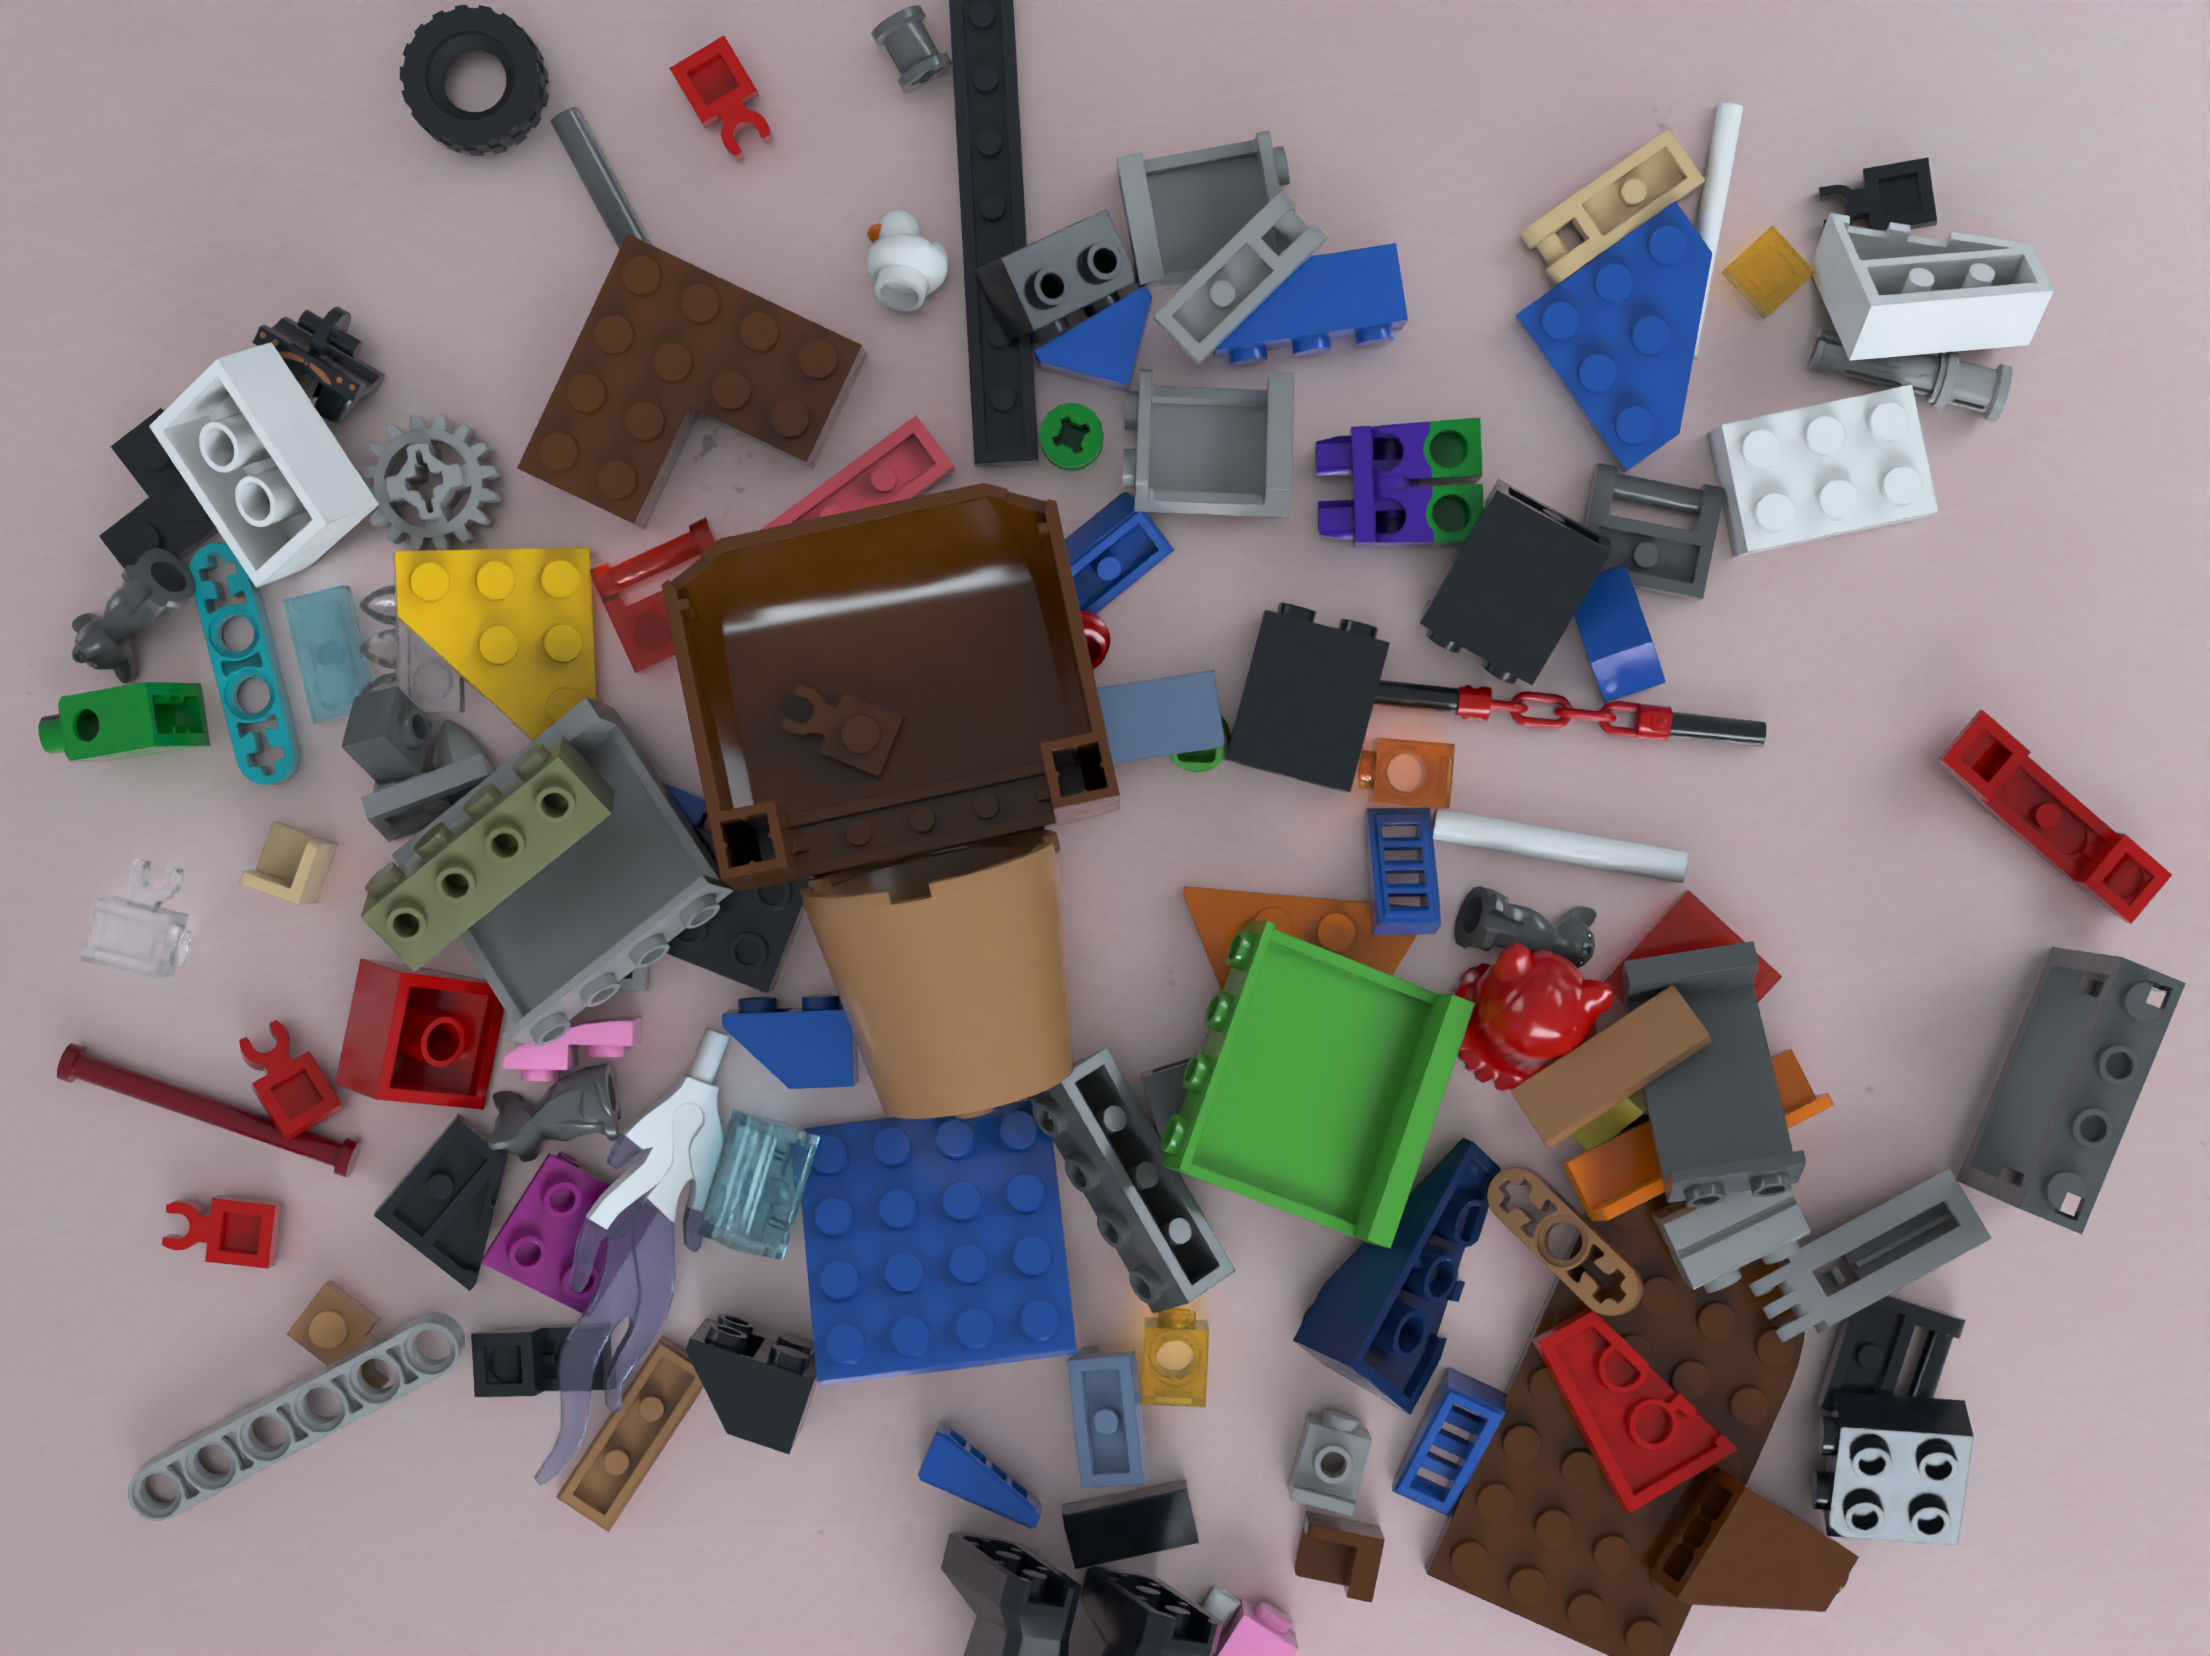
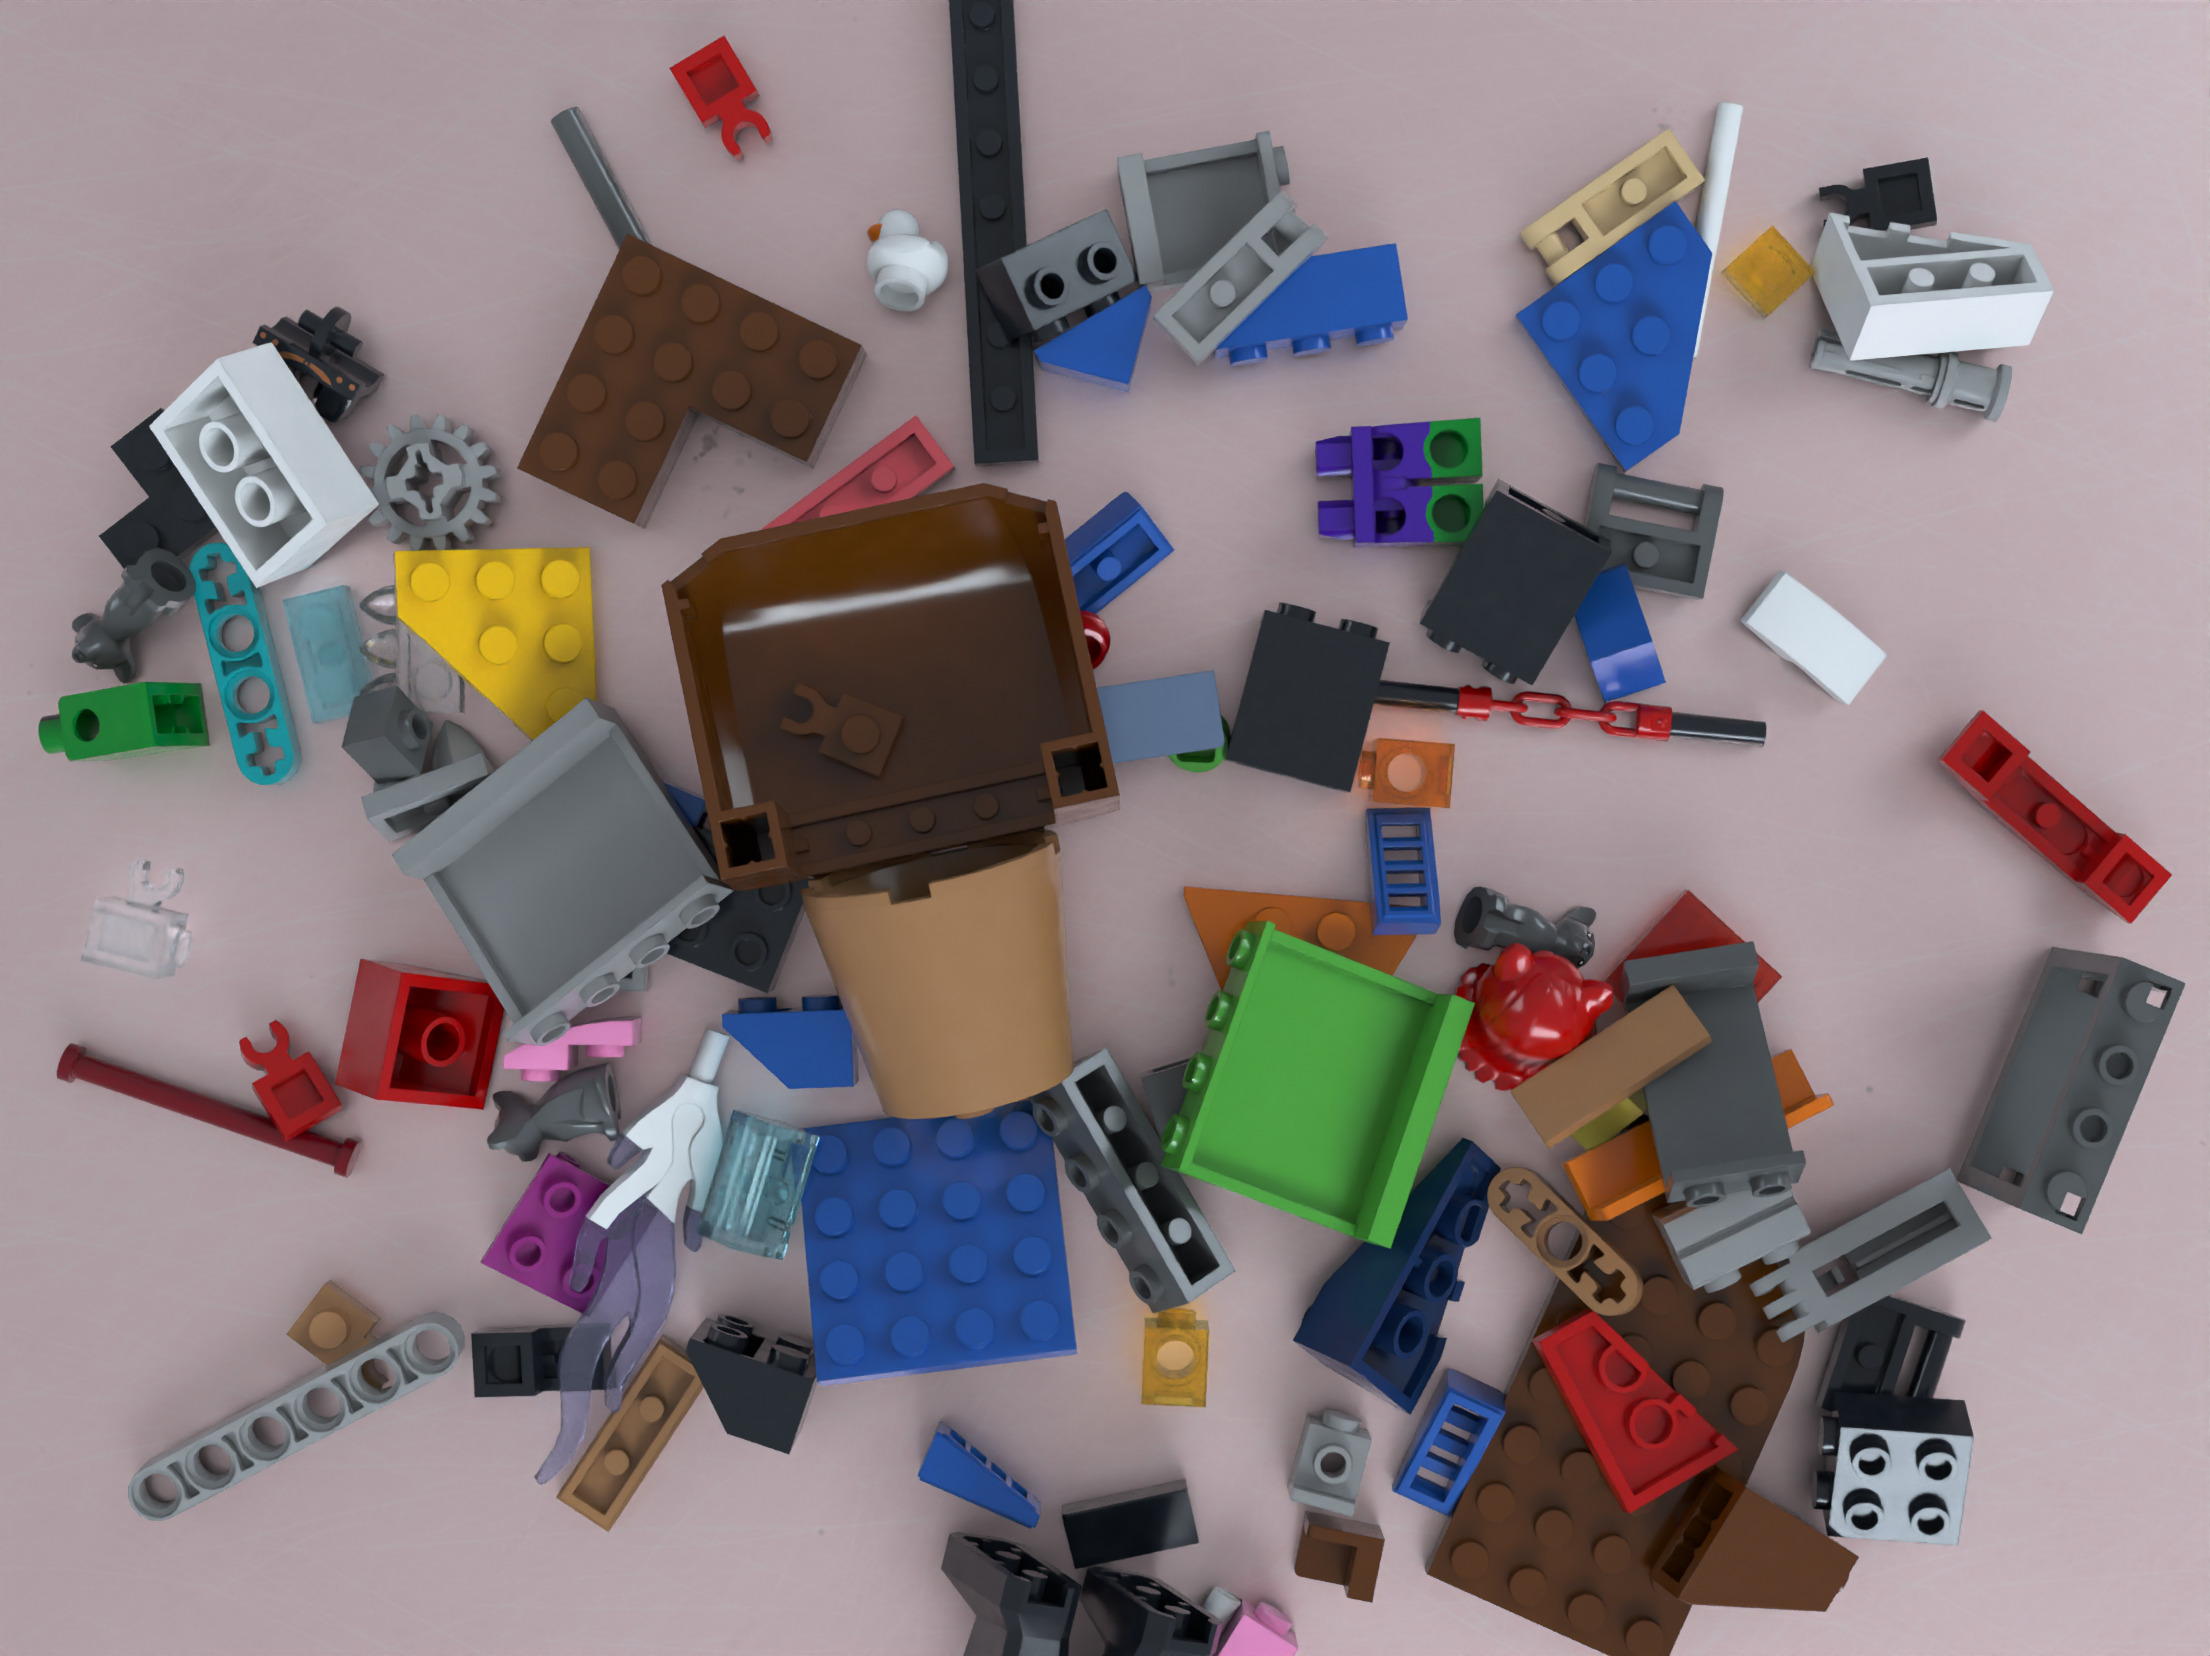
(235, 1230): red plate -> none
(291, 865): tan panel -> none
(439, 44): black tyre -> none
(449, 1200): black wing -> none
(487, 852): olive brick -> none
(645, 624): clear red plate -> none
(911, 48): dark grey bush -> none
(1075, 447): green wheel -> none
(1108, 1418): sand blue panel -> none
(1211, 448): light grey panel -> none
(1559, 845): white piece -> none
(1814, 637): none -> white slope
(1822, 471): white brick -> none

